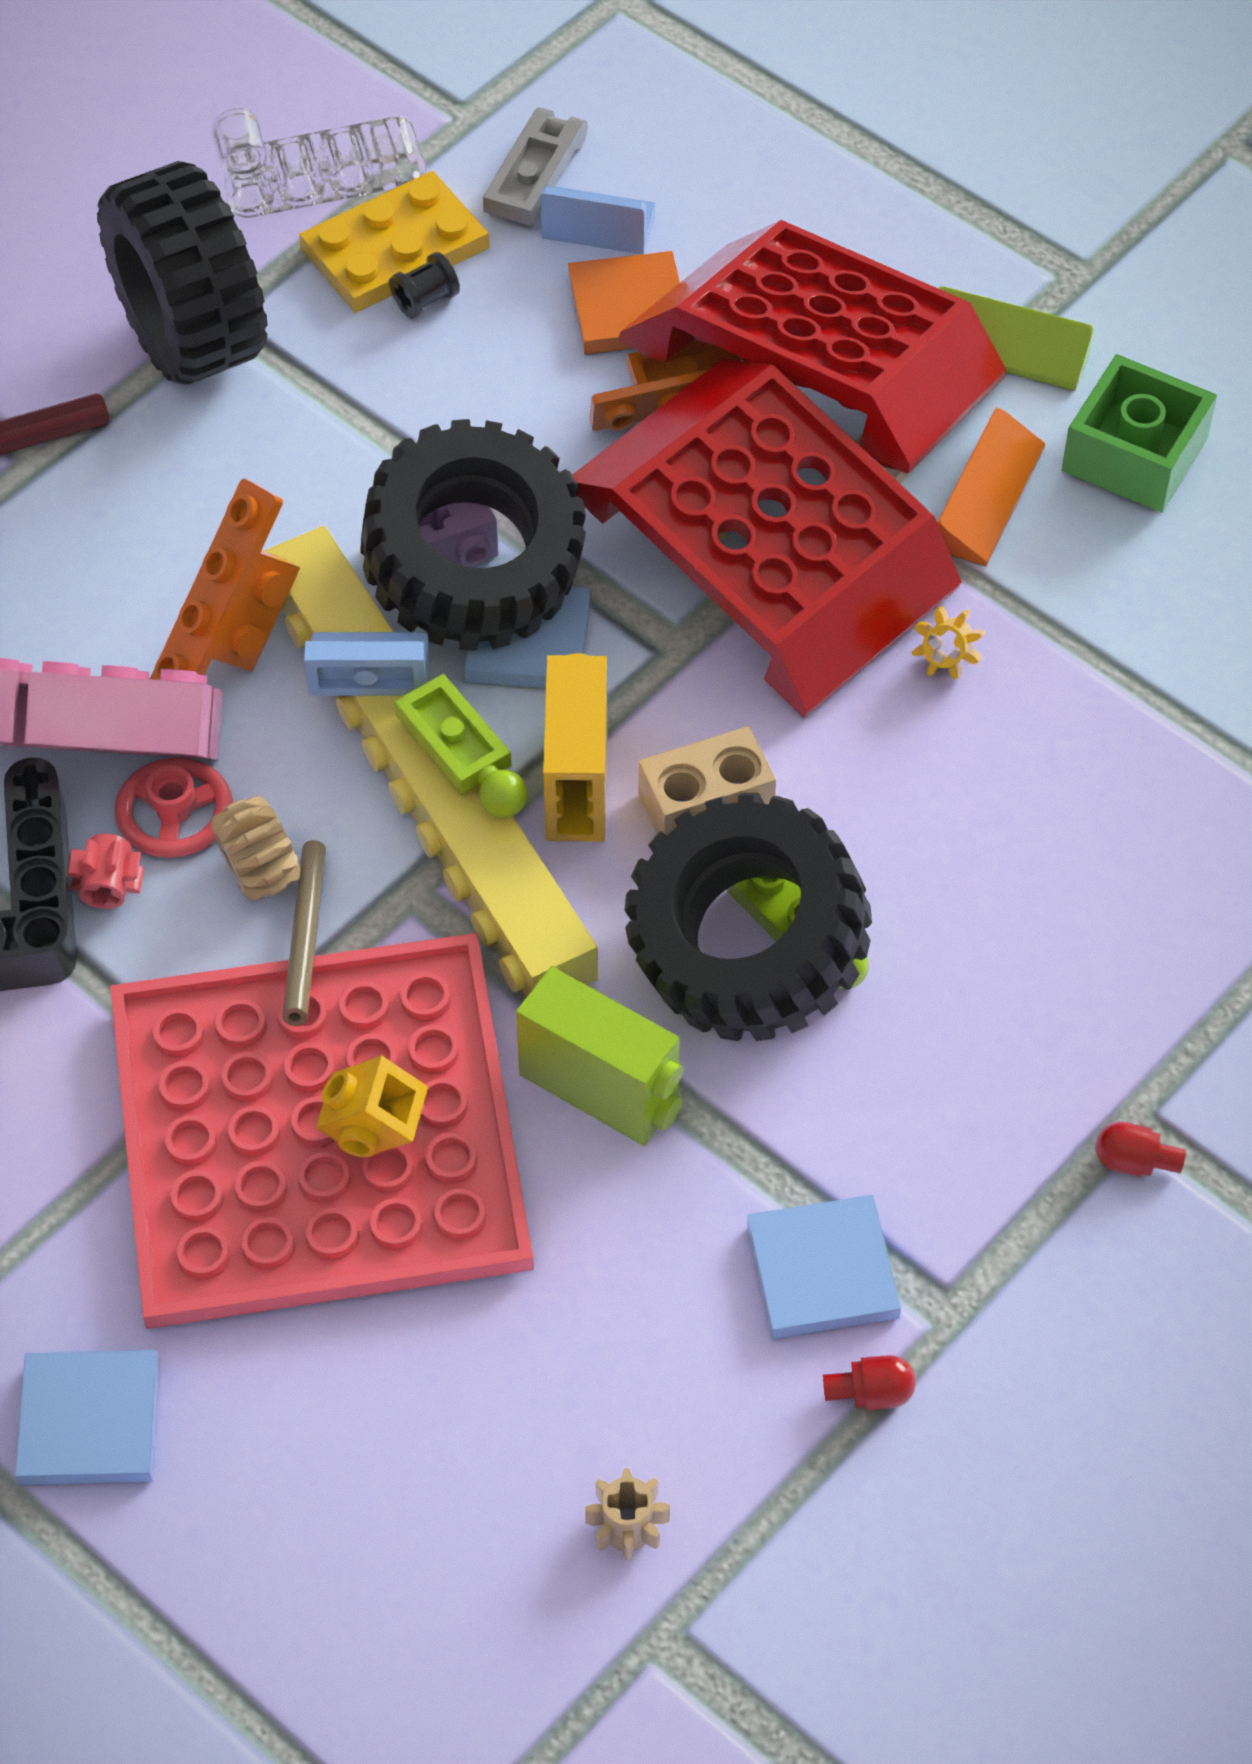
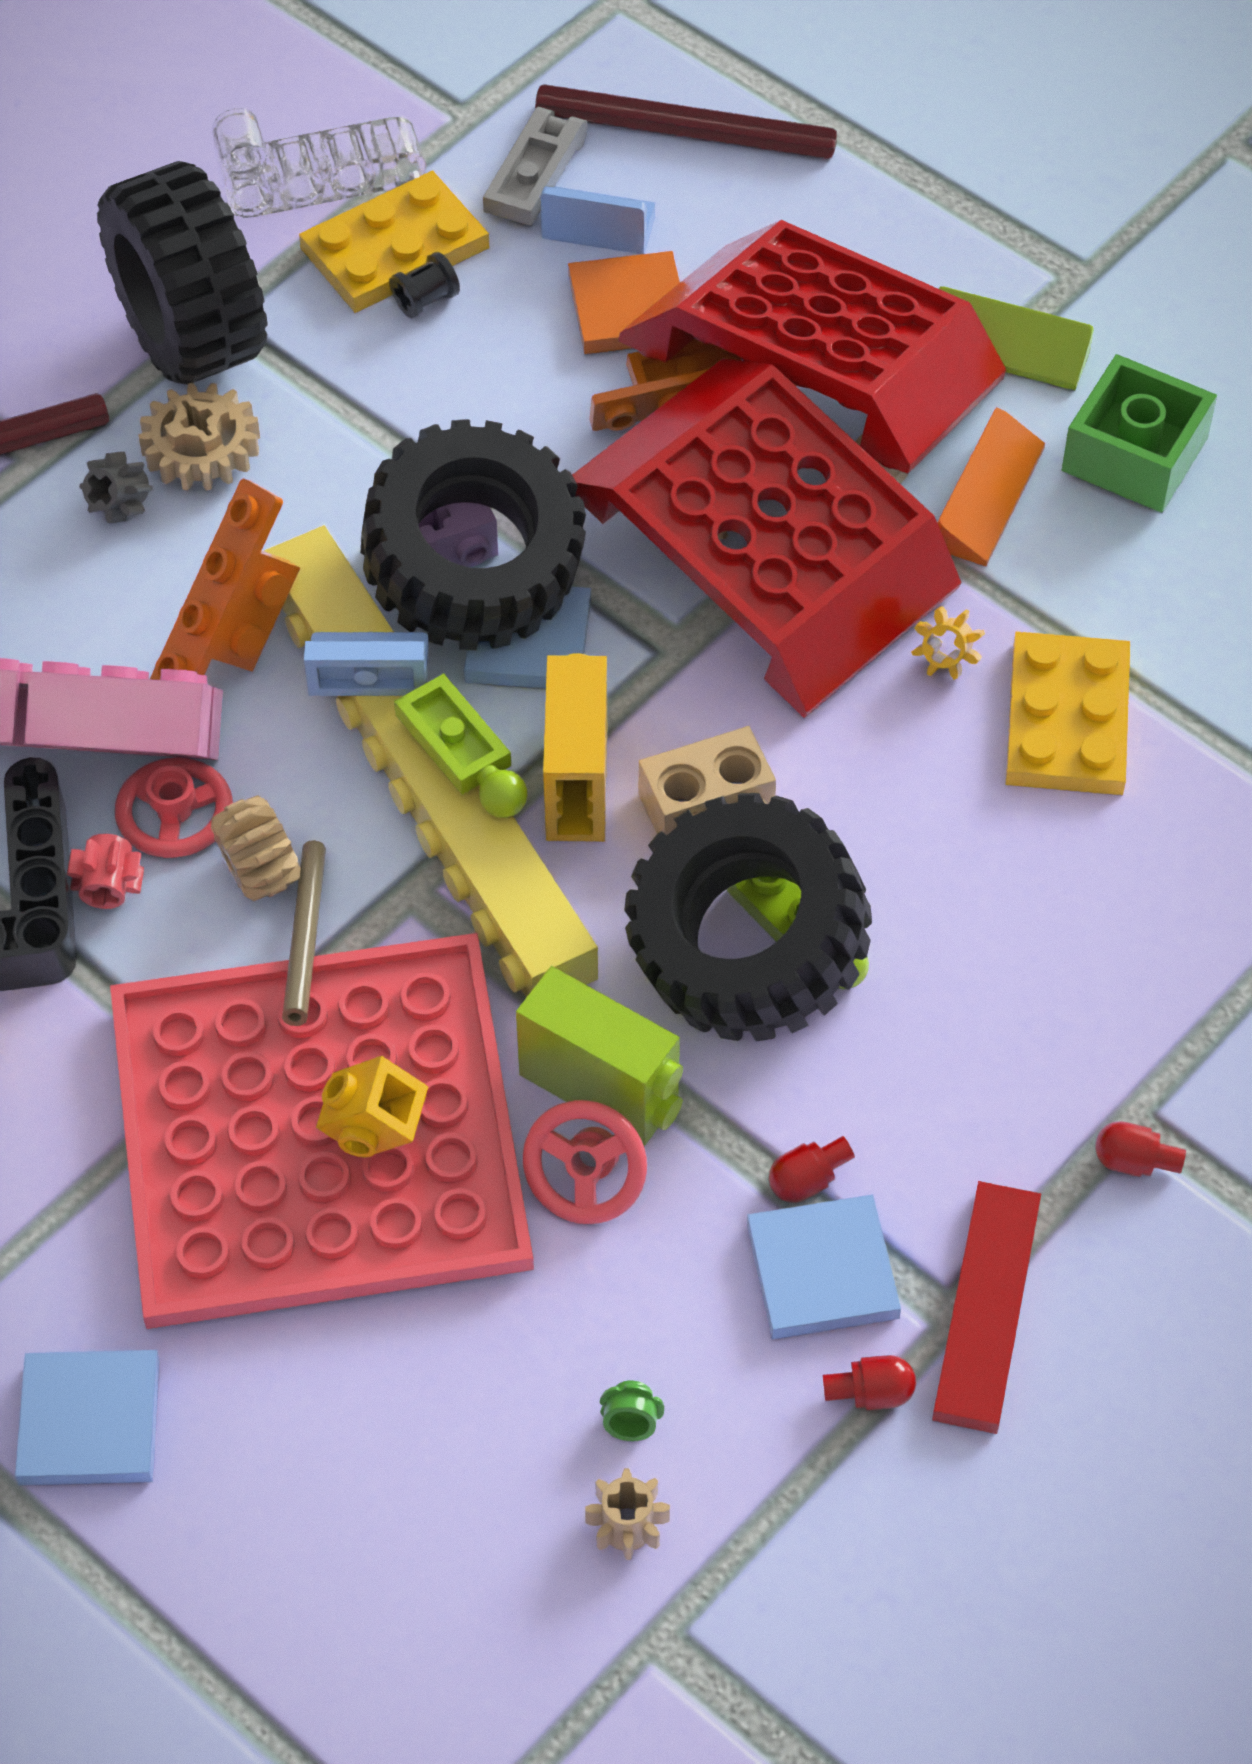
(115, 487): none -> dark grey gear
(199, 436): none -> tan gear
(597, 1142): none -> coral piece
(630, 1410): none -> bright green plate
(688, 121): none -> dark red axle
(807, 1169): none -> red cylinder
(987, 1308): none -> red tile
(1068, 713): none -> yellow plate

